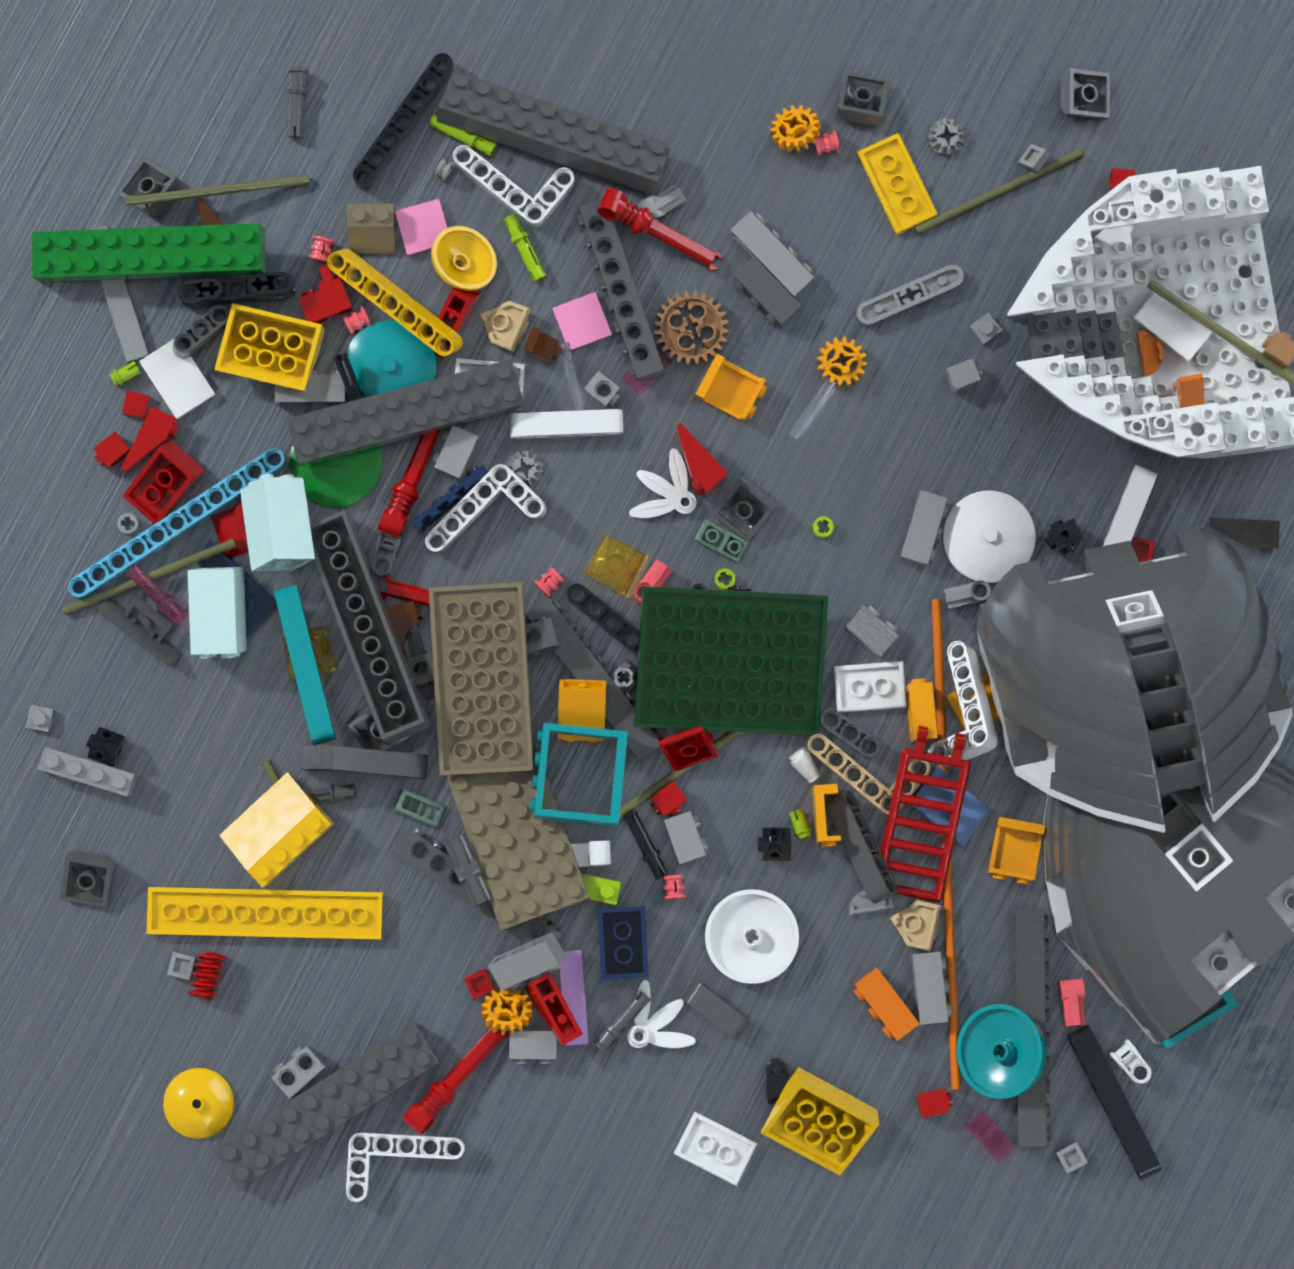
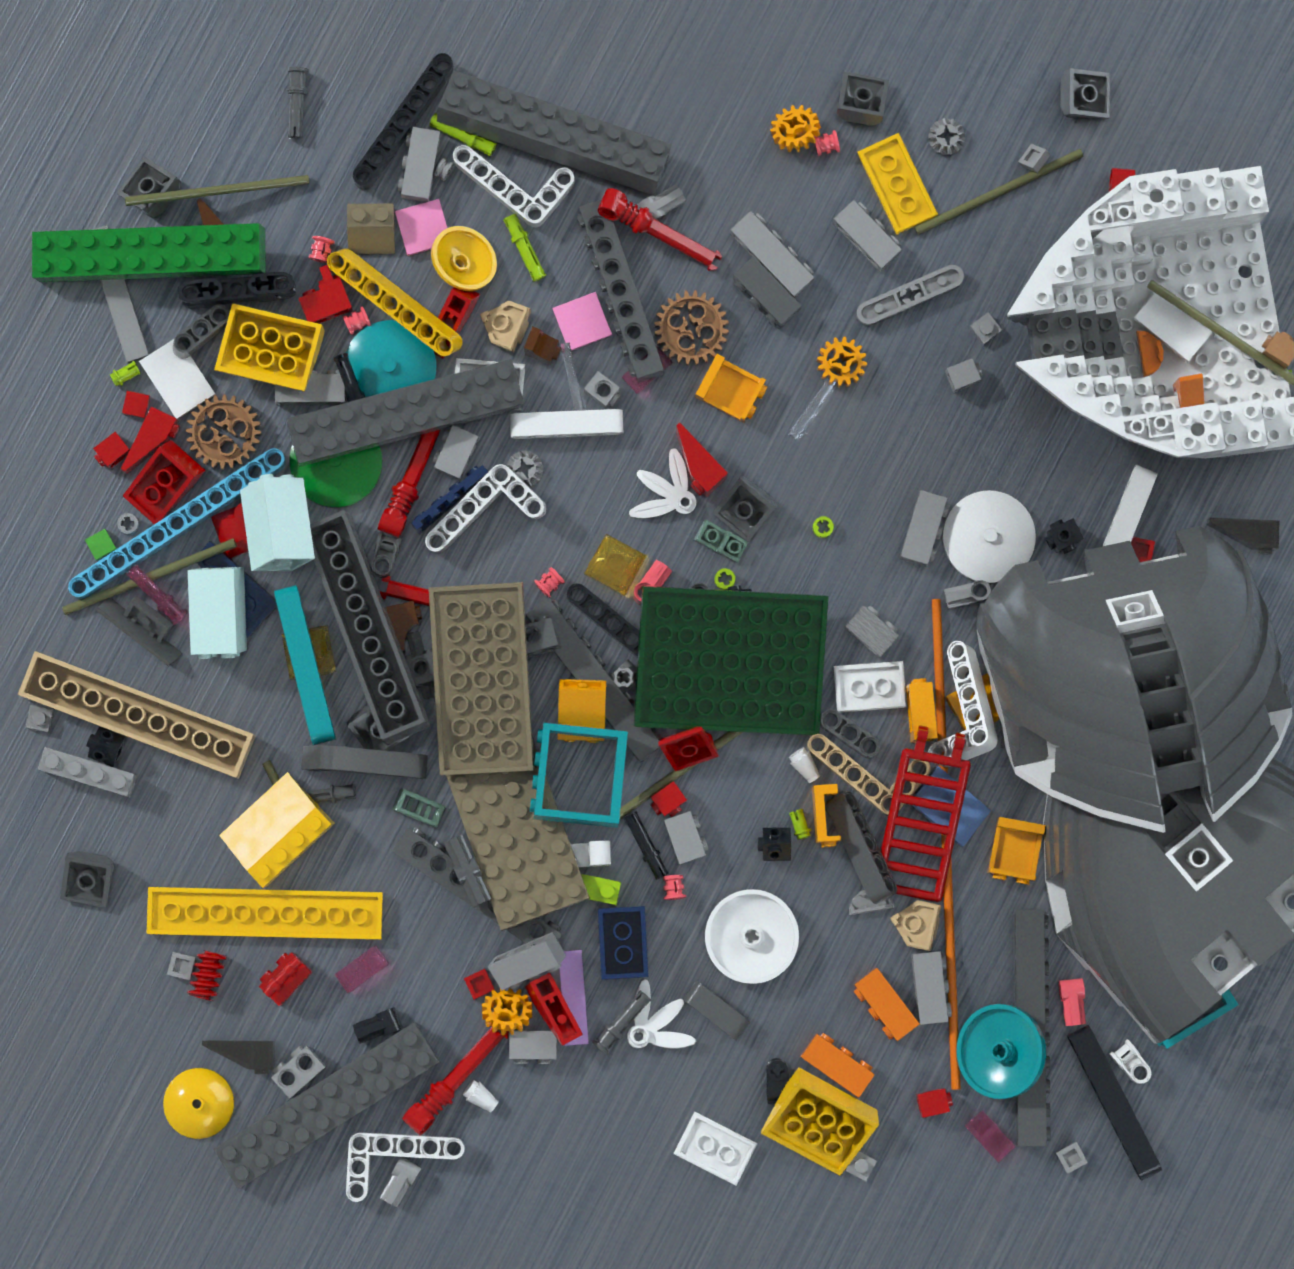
(100, 544): none -> bright green tile
(136, 715): none -> tan brick
(213, 449): none -> medium nougat gear
(249, 1054): none -> clear smoke slope
(285, 978): none -> red brick
(361, 969): none -> clear pink slope
(382, 1024): none -> black piece
(402, 1177): none -> light grey piece
(419, 164): none -> light grey brick
(478, 1095): none -> white cone
(838, 1064): none -> orange brick
(861, 1166): none -> light grey plate
(867, 235): none -> light grey brick

